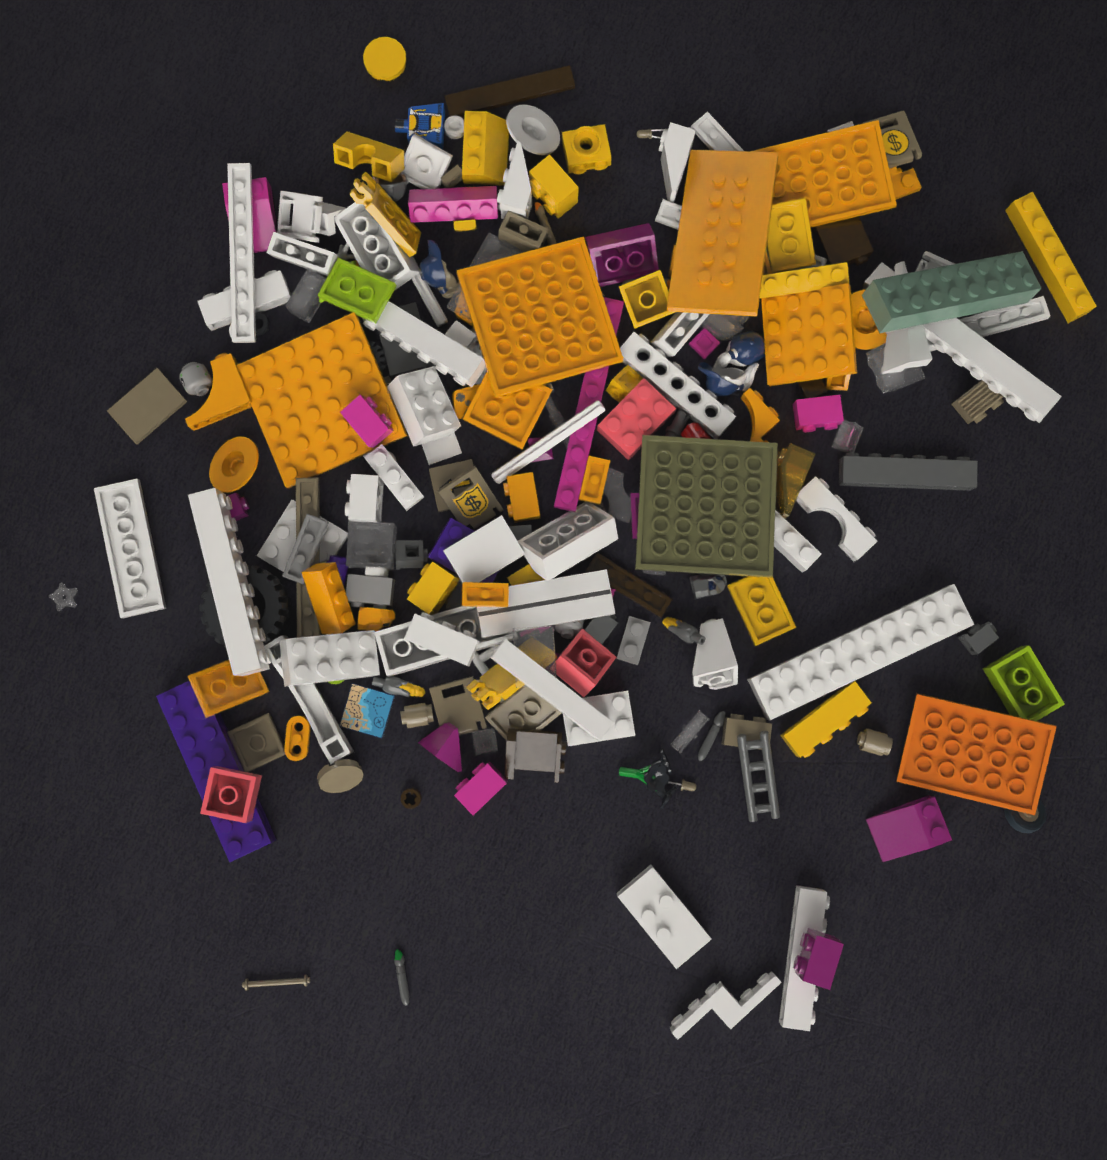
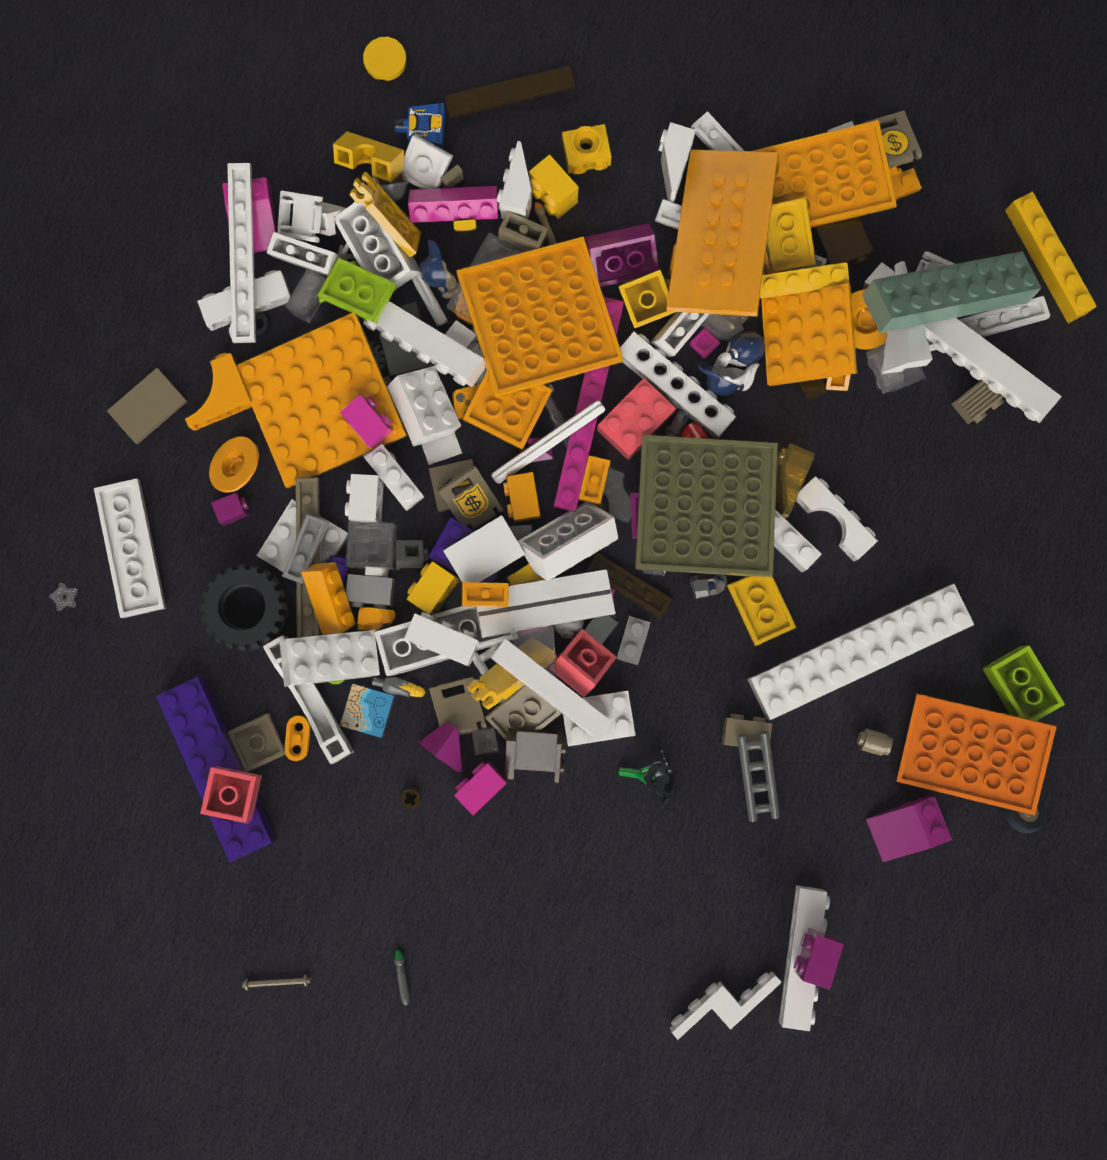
(195, 379): light grey head -> none
(221, 690): light orange tile -> none
(229, 582): white brick -> none
(340, 777): dark tan tile -> none
(417, 715): dark tan brick -> none
(454, 127): white tile -> none
(484, 148): yellow slope -> none
(533, 129): white hat -> none
(623, 383): yellow bracket -> none
(648, 133): dark tan piece -> none
(663, 916): white brick -> none
(683, 630): dark grey piece -> none
(686, 785): dark tan piece -> none
(689, 731): clear pin -> none
(715, 658): white slope -> none
(718, 722): dark grey piece -> none
(762, 417): light orange arch -> none
(818, 412): dark pink brick -> none
(826, 719): yellow brick -> none
(847, 436): clear piece -> none
(908, 472): dark grey brick -> none
(979, 637): dark grey brick -> none

